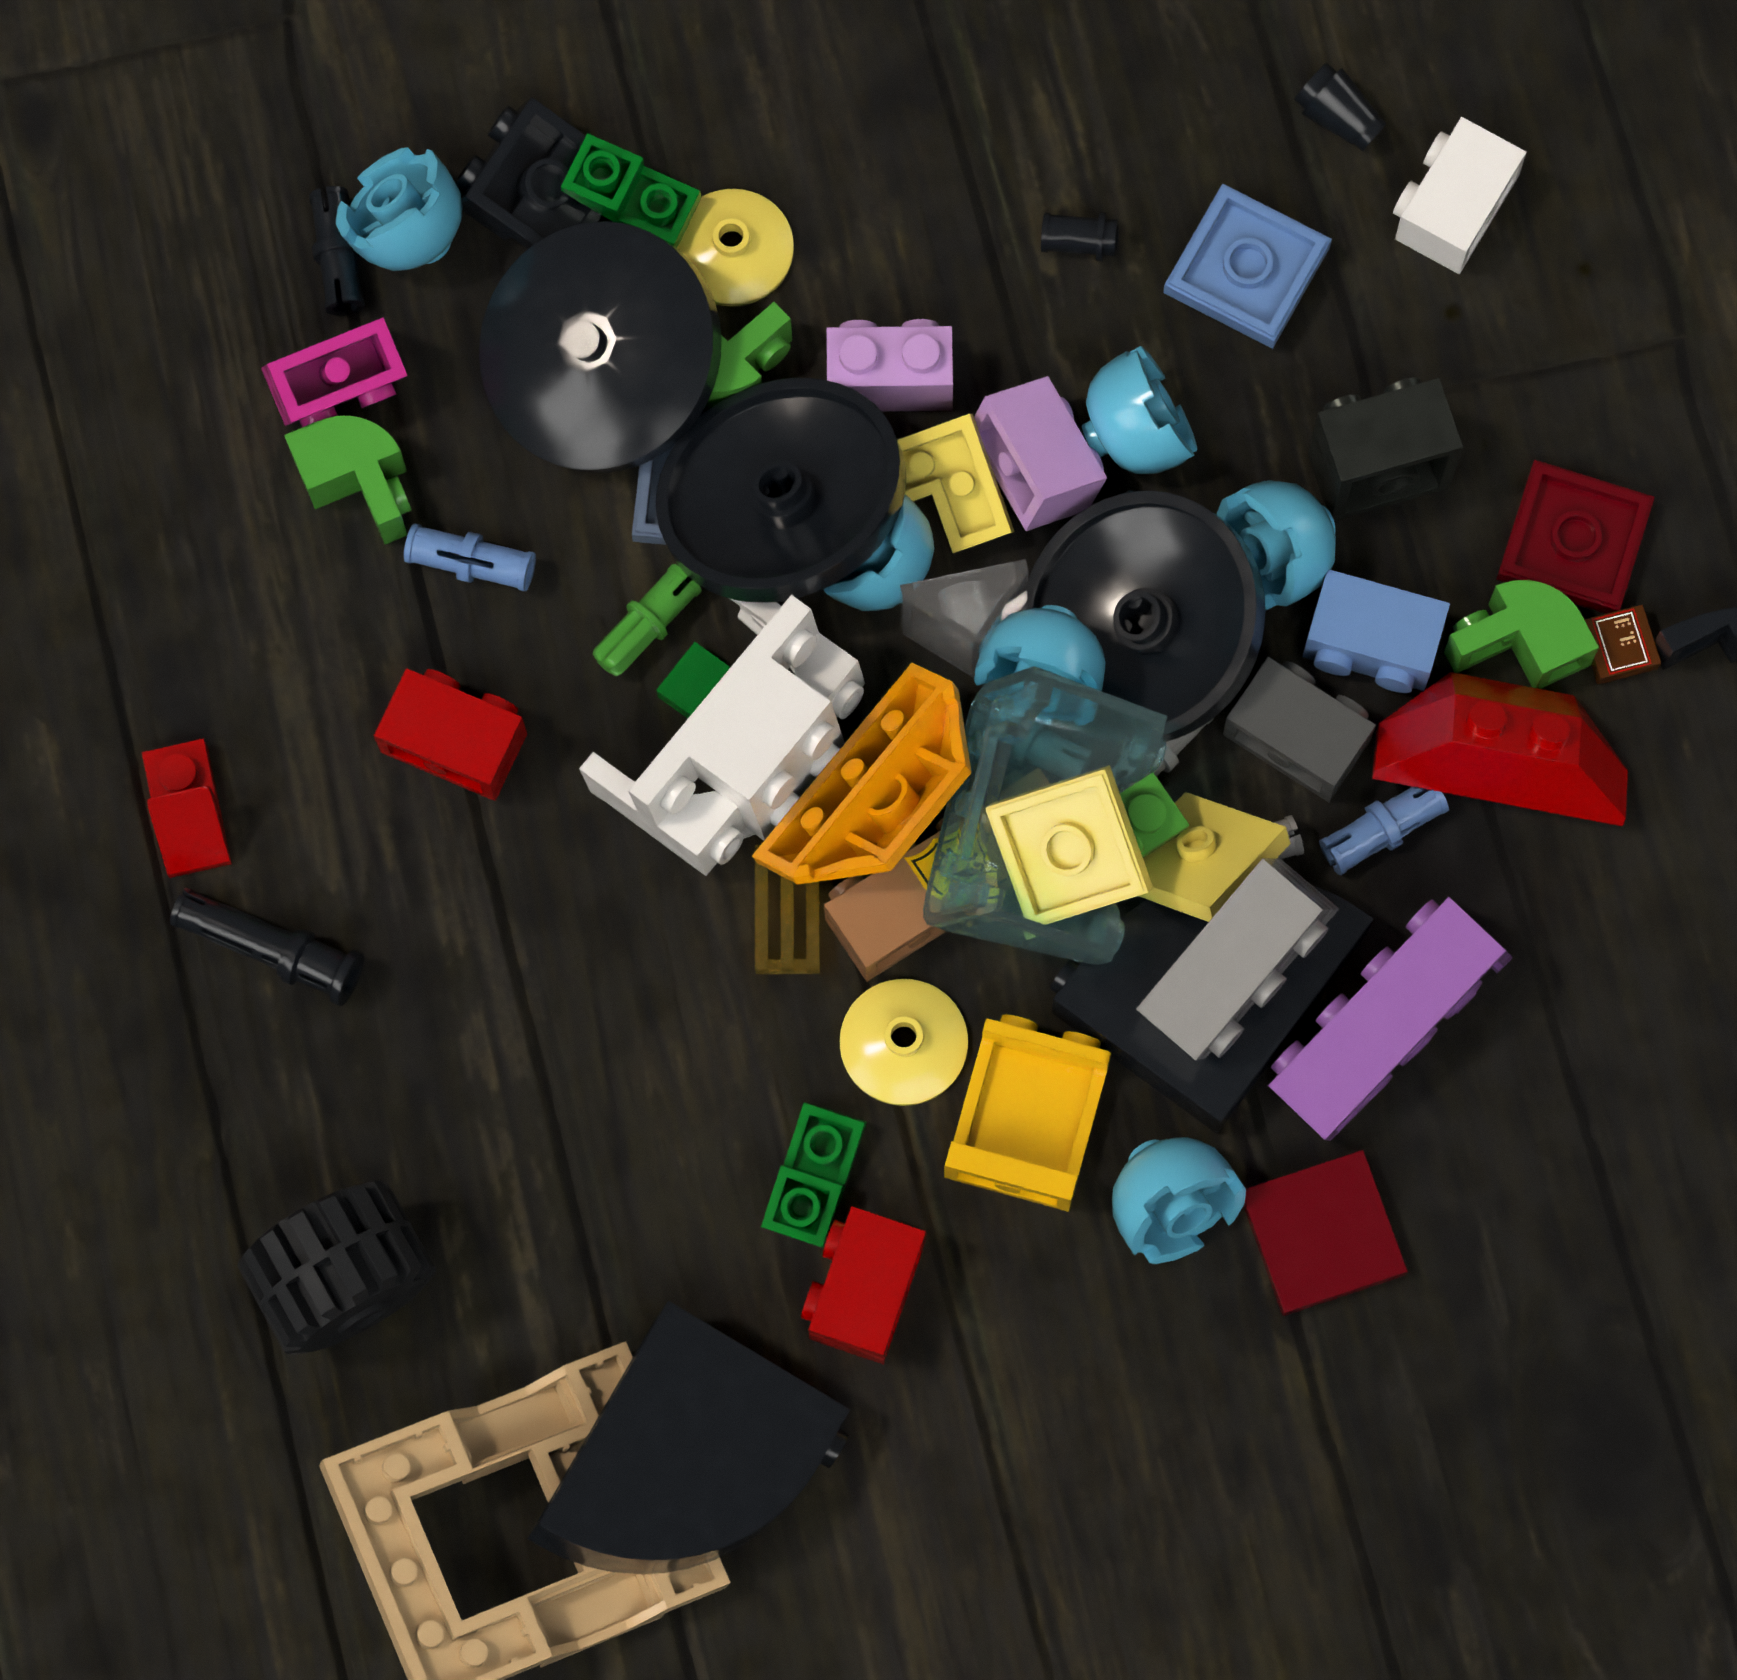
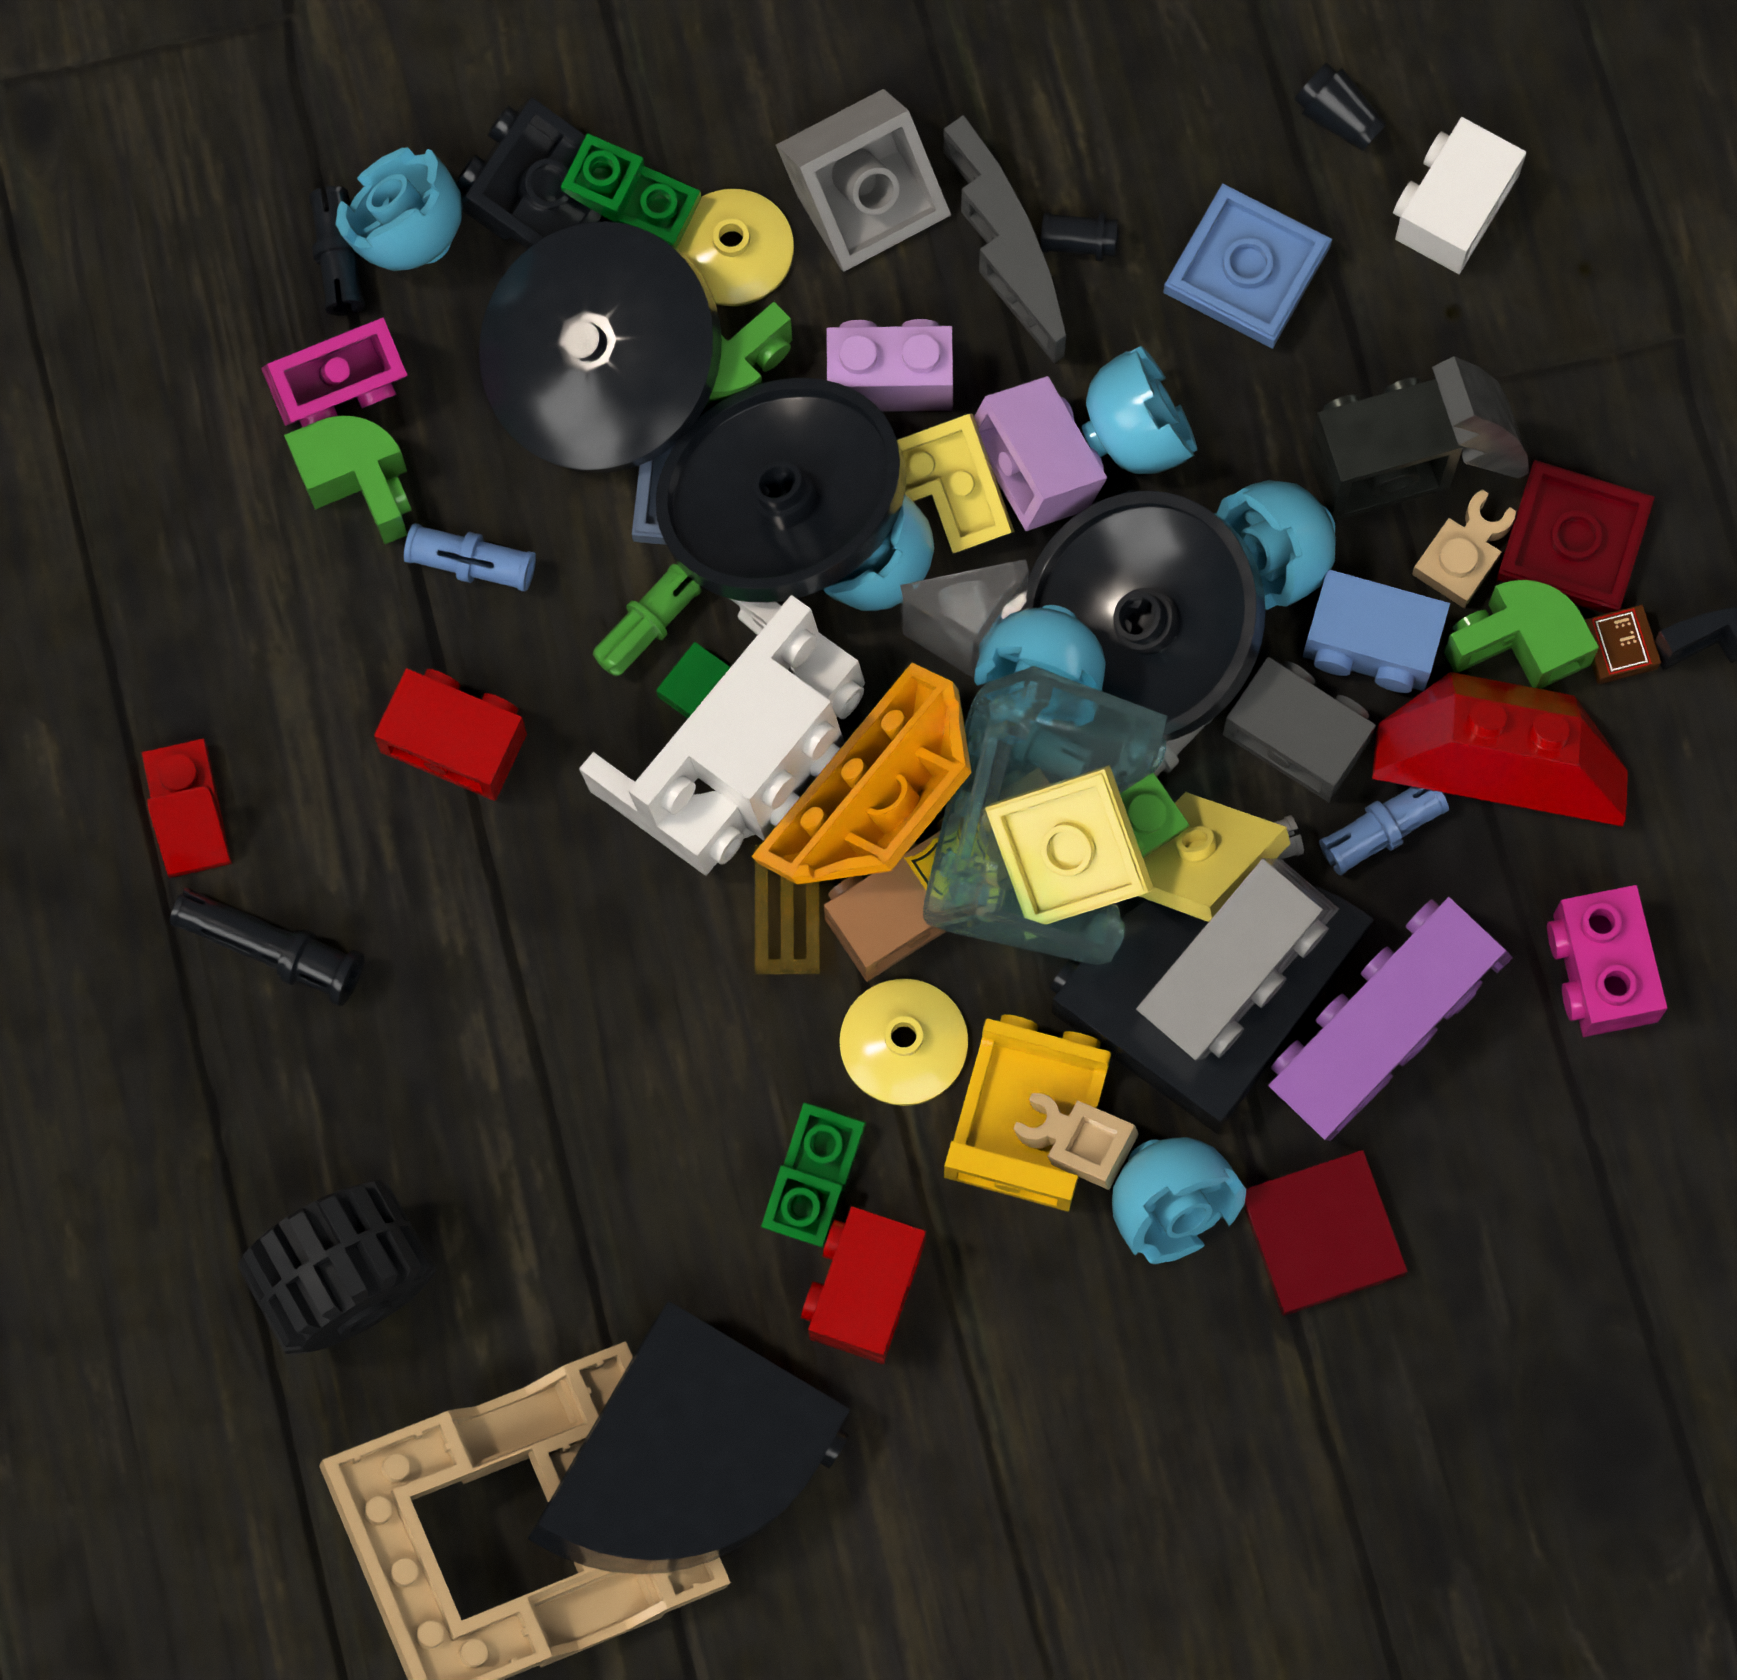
(864, 178): none -> light grey slope
(1012, 255): none -> dark grey slope
(1084, 1142): none -> tan plate
(1461, 555): none -> tan plate
(1481, 418): none -> dark grey slope
(1607, 961): none -> dark pink brick

